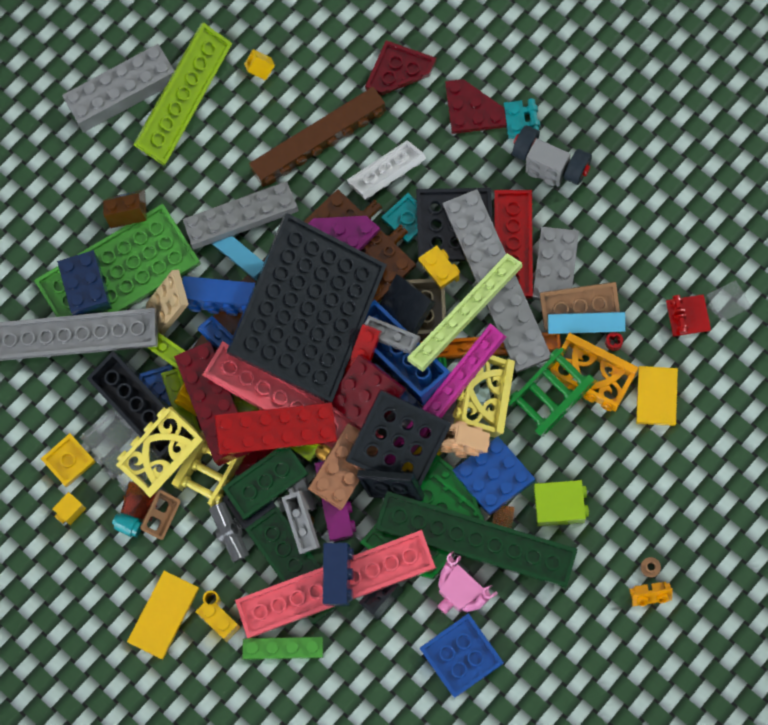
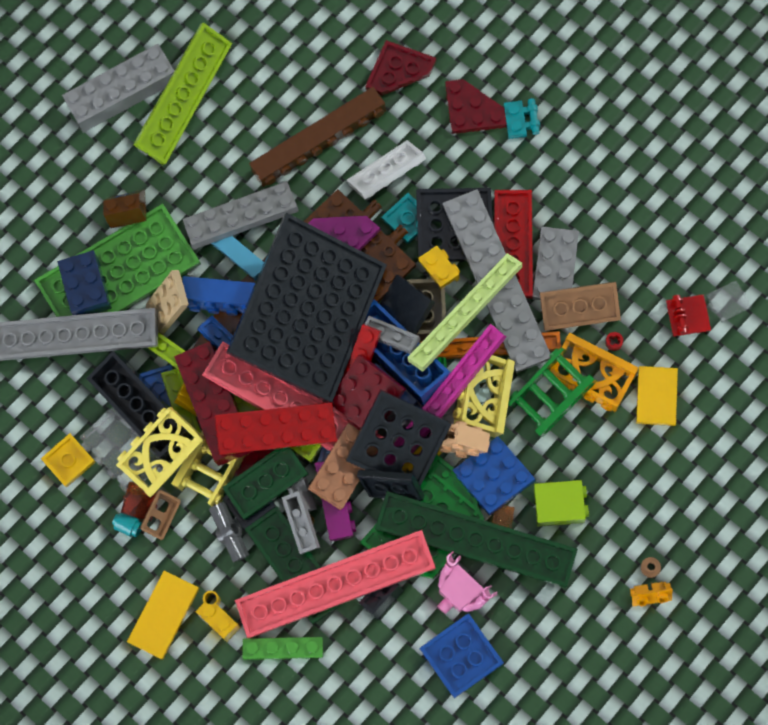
(68, 509): yellow brick -> none
(259, 64): yellow panel -> none
(322, 451): pearl gold hinge -> none
(337, 574): dark blue brick -> none
(549, 161): brick -> none
(586, 322): medium azure tile -> none

